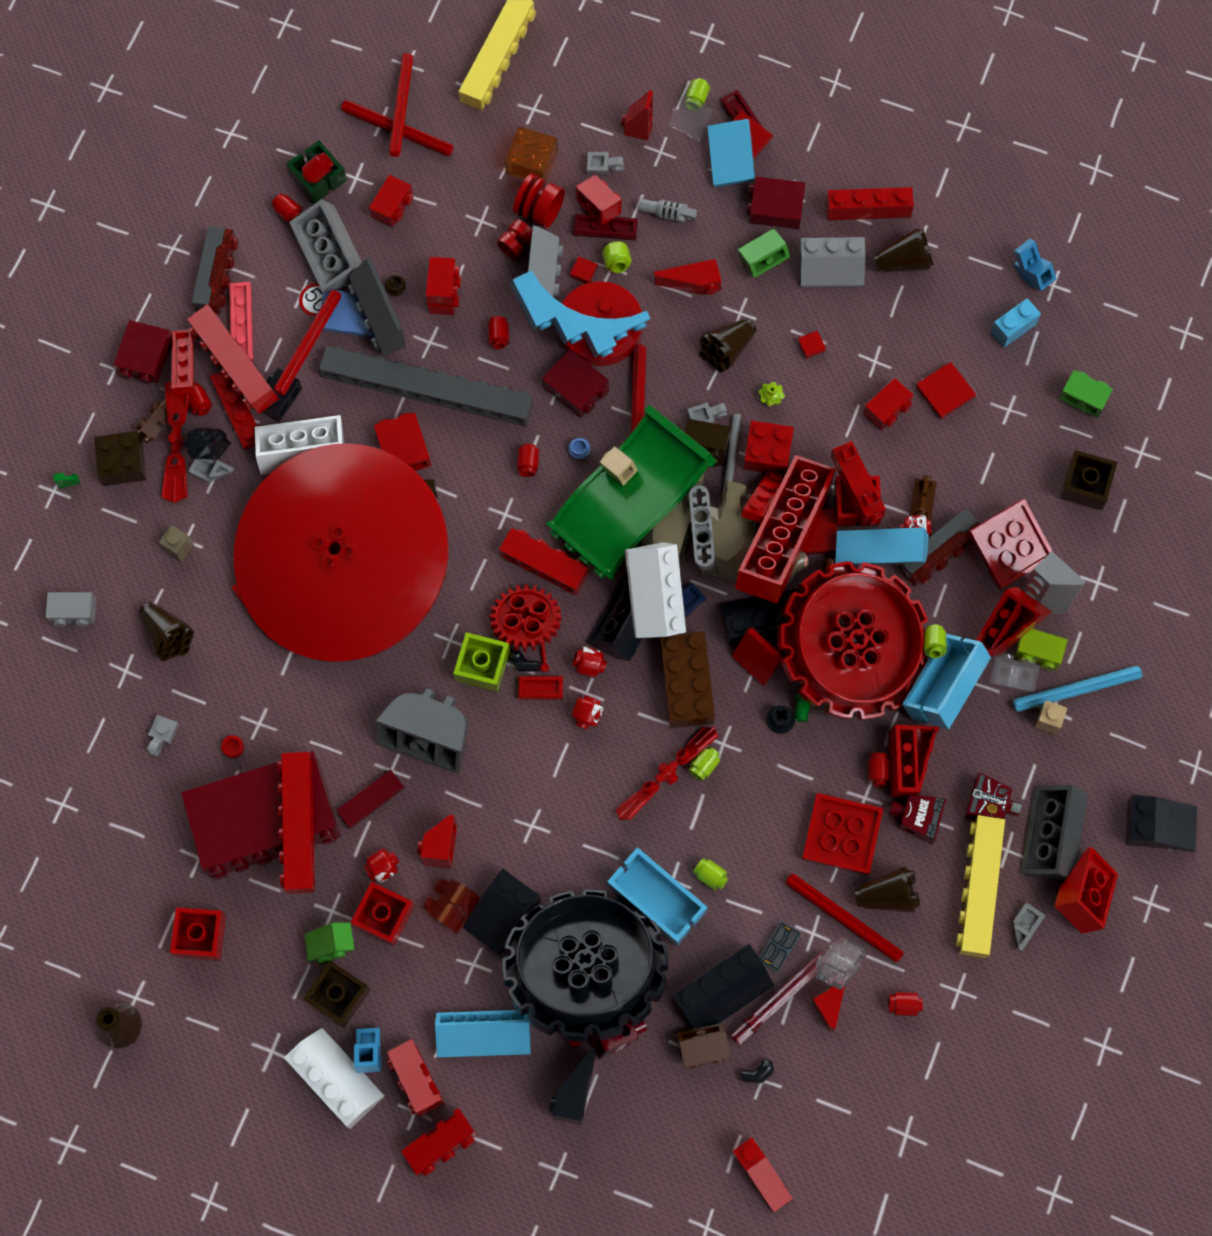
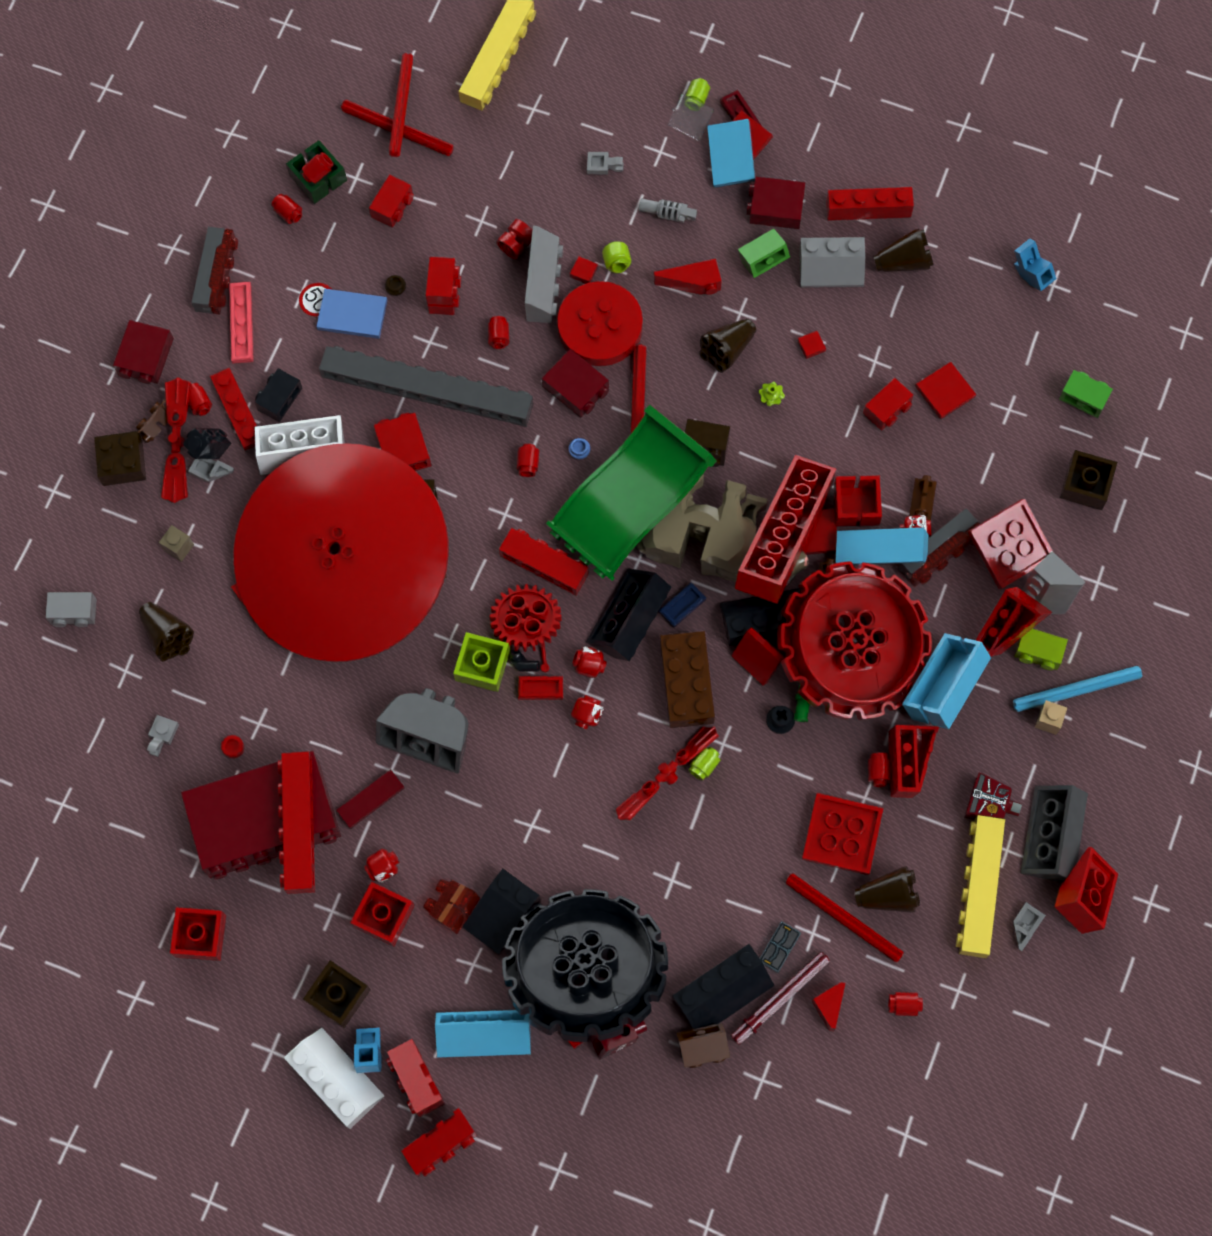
(66, 481): green tile -> none
(124, 1027): dark brown cone -> none
(182, 362): red tile -> none
(233, 360): red brick -> none
(307, 342): red axle -> none
(326, 245): light grey slope -> none
(329, 942): bright green brick -> none
(376, 308): dark grey slope -> none
(439, 844): red slope -> none
(530, 154): clear orange brick -> none
(539, 200): red wheel -> none
(572, 1096): black slope -> none
(598, 199): red brick -> none
(598, 332): medium azure arch -> none
(617, 228): dark red tile -> none
(618, 465): tan brick -> none
(639, 118): red slope -> none
(655, 590): white slope -> none
(657, 896): medium azure piece -> none
(701, 527): light grey beam -> none
(707, 414): light grey plate -> none
(711, 874): lime brick -> none
(732, 449): light grey bar -> none
(761, 1074): black arm -> none
(762, 497): red plate -> none
(762, 1174): red slope -> none
(768, 447): red brick -> none
(840, 962): clear brick -> none
(858, 483): red brick -> none
(920, 816): dark red torso -> none
(935, 641): lime brick -> none
(1014, 673): clear brick -> none
(1015, 322): medium azure brick -> none
(1161, 823): black slope -> none

